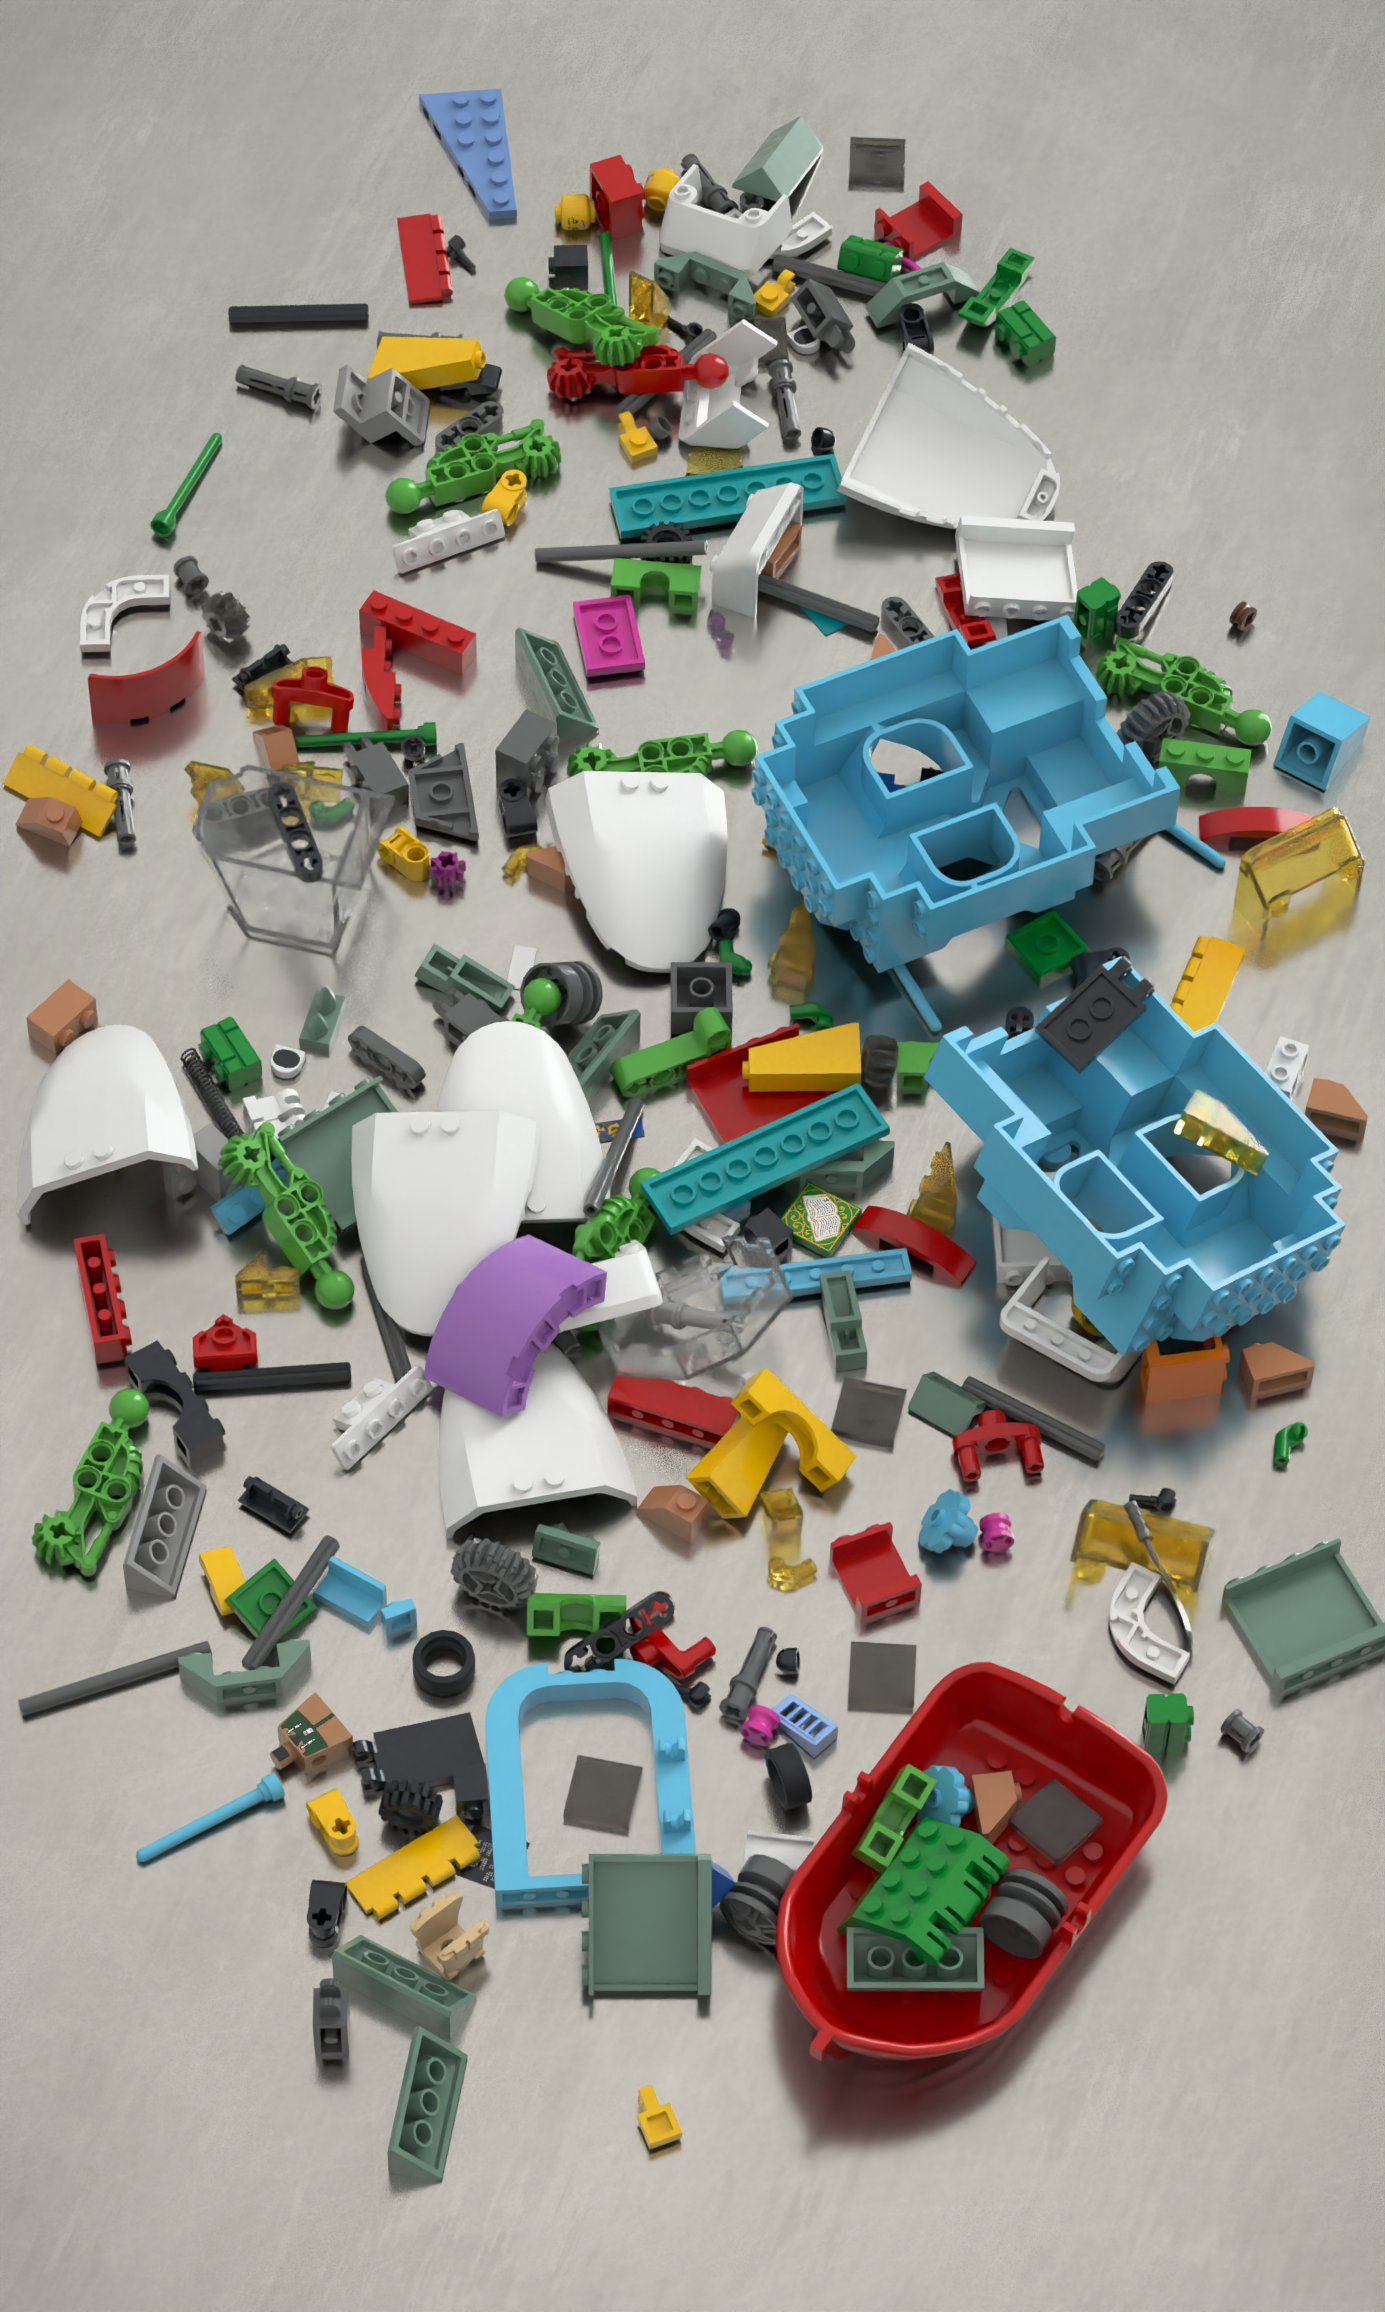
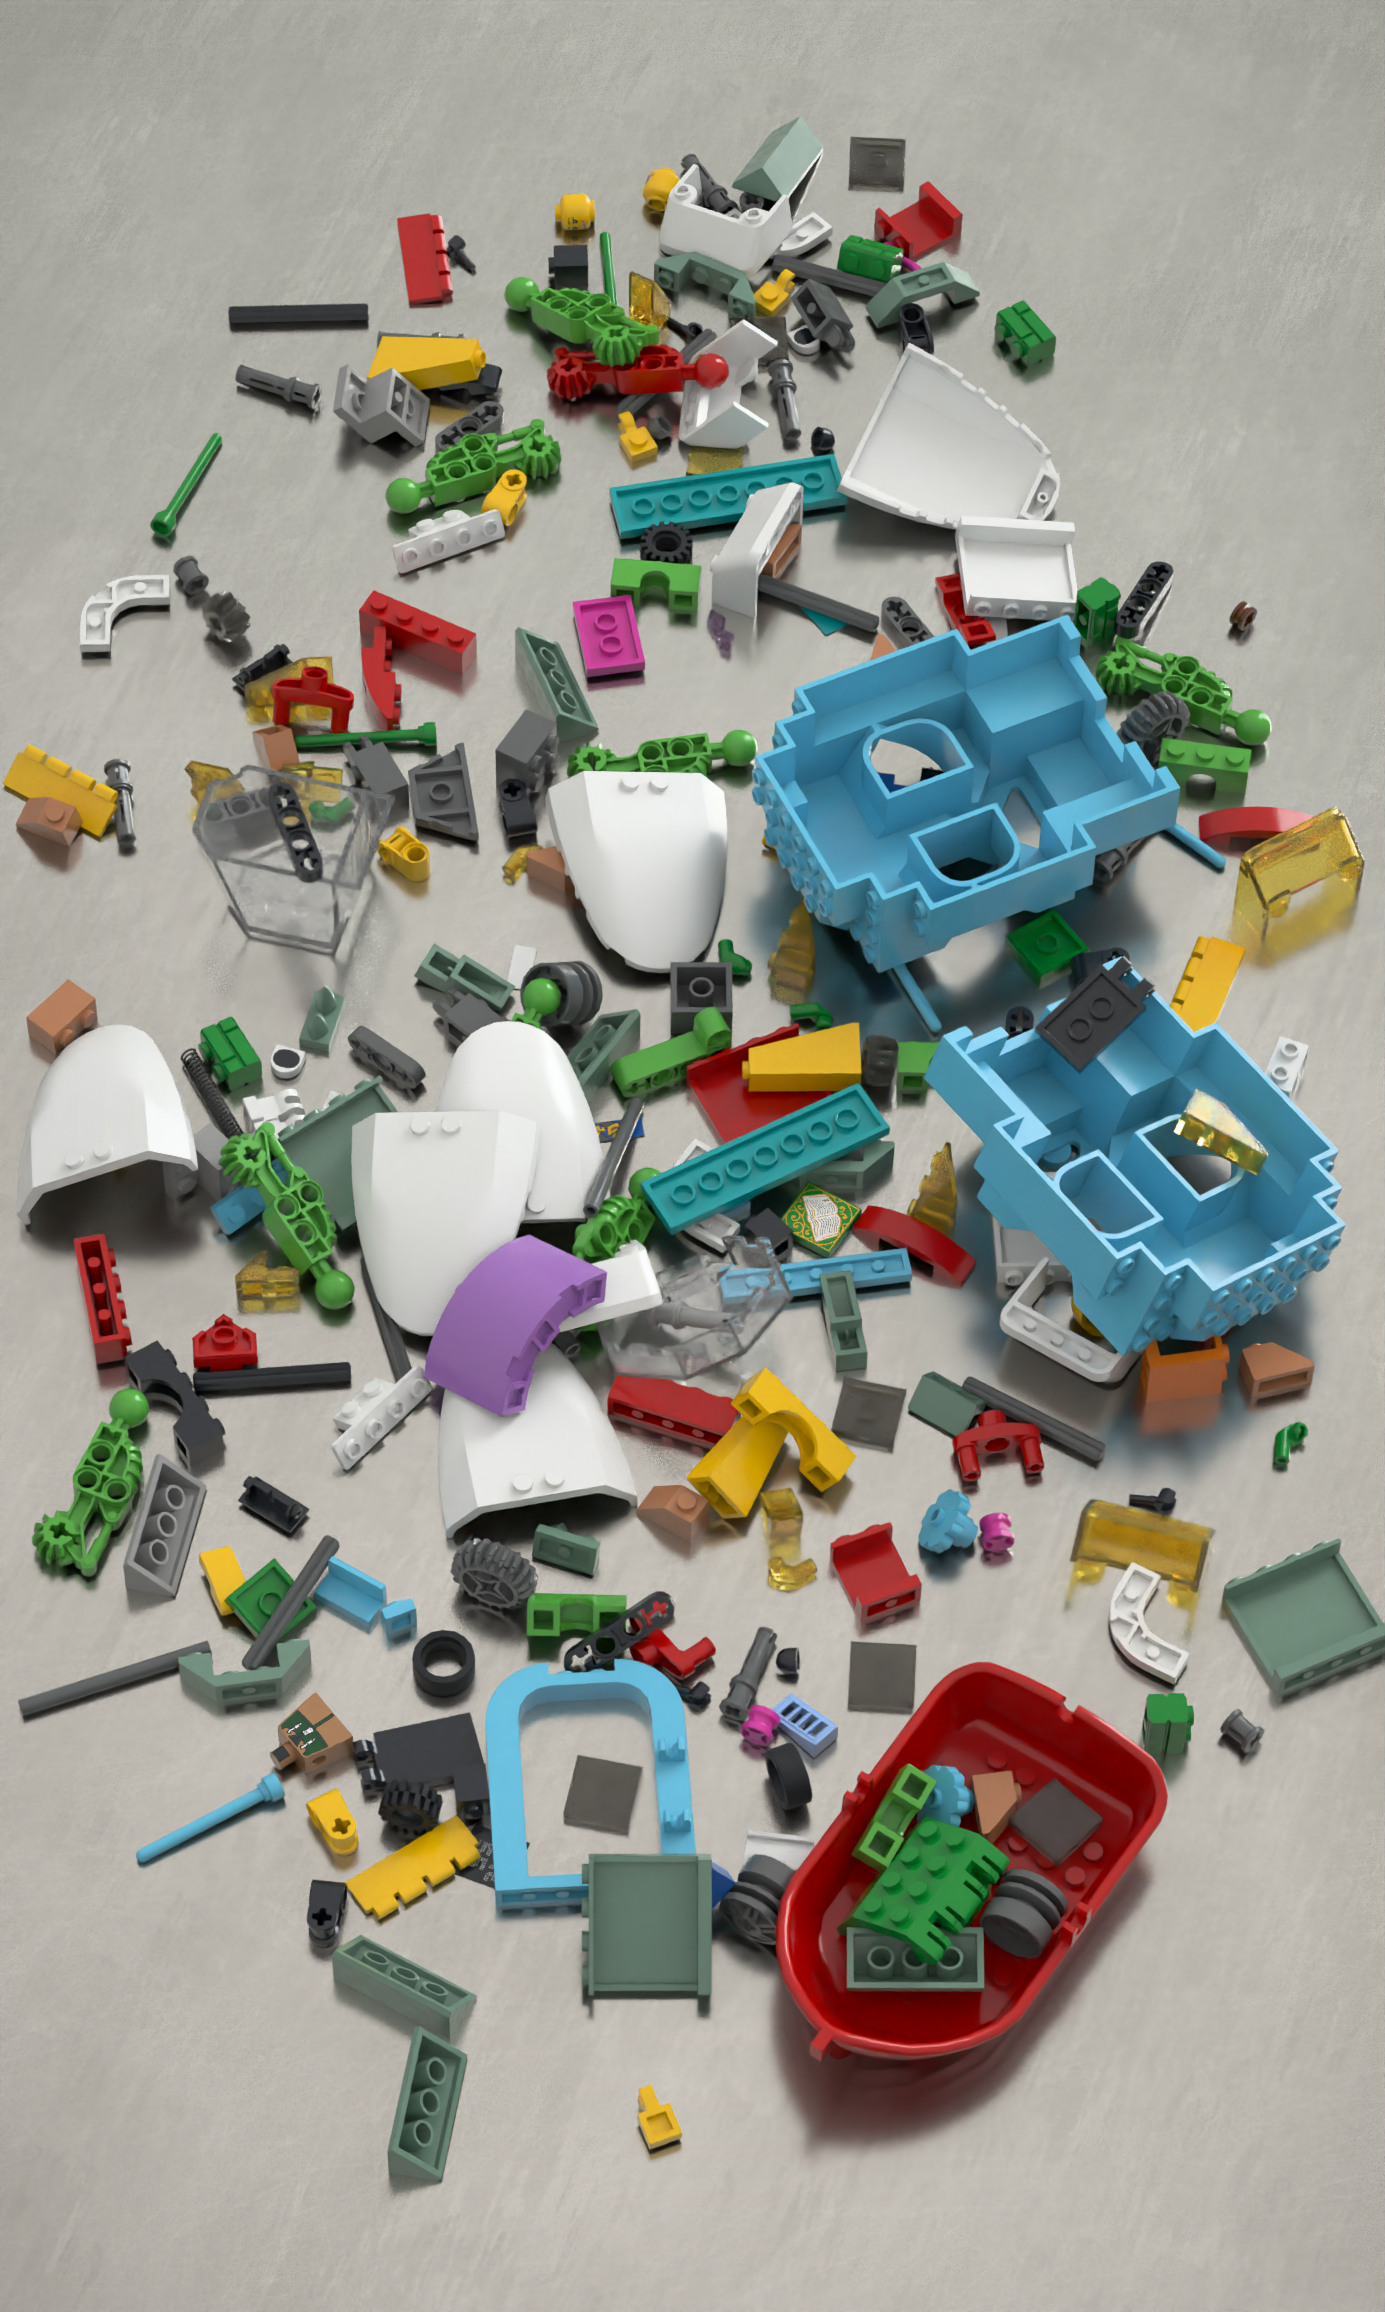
(148, 692): red panel -> none
(331, 2019): dark grey hinge -> none
(406, 748): black hinge -> none
(439, 1927): tan piece -> none
(447, 869): magenta gear -> none
(477, 140): medium blue wing -> none
(616, 197): red brick -> none
(622, 551): dark grey piece -> none
(727, 921): black pin -> none
(999, 290): green slope -> none
(1144, 1536): dark grey sword -> none
(1321, 739): medium azure slope -> none
(1335, 1109): nougat slope -> none

